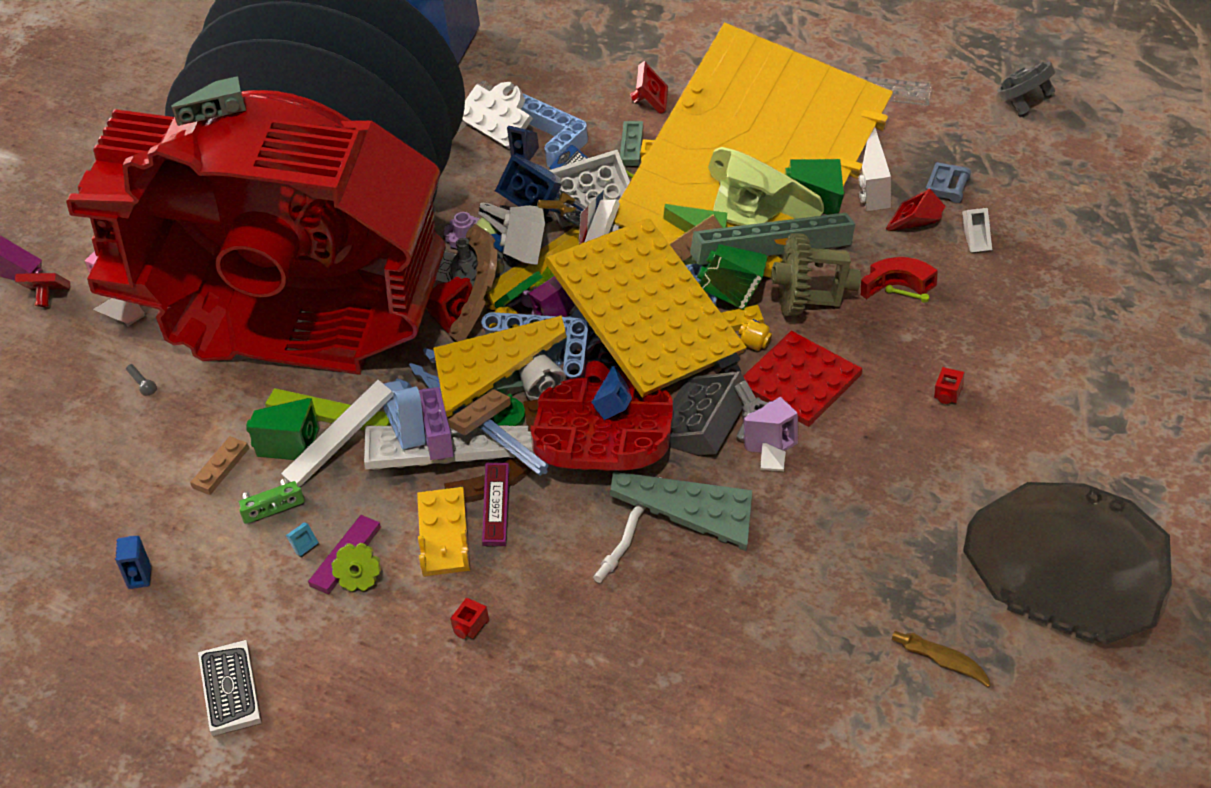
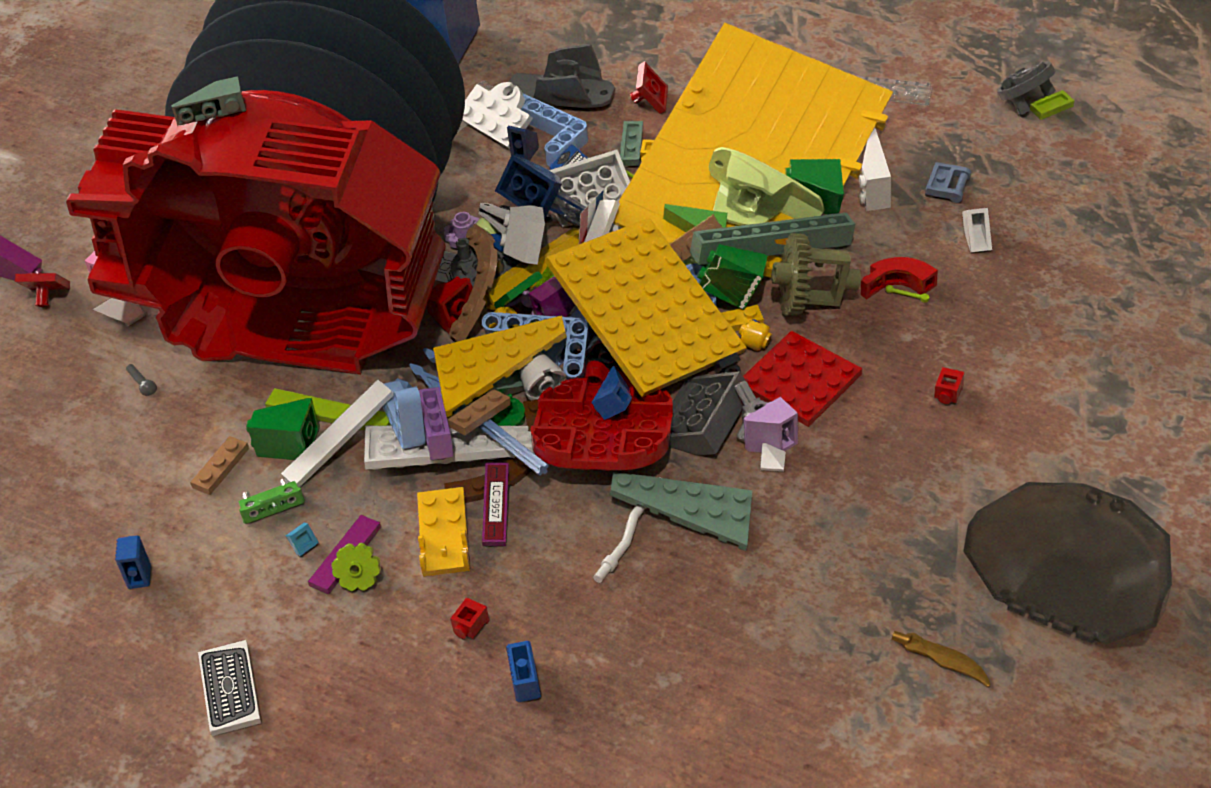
(523, 671): none -> blue brick
(552, 204): pearl gold bar -> none
(569, 80): none -> dark grey piece
(917, 211): red slope -> none
(1051, 104): none -> lime tile

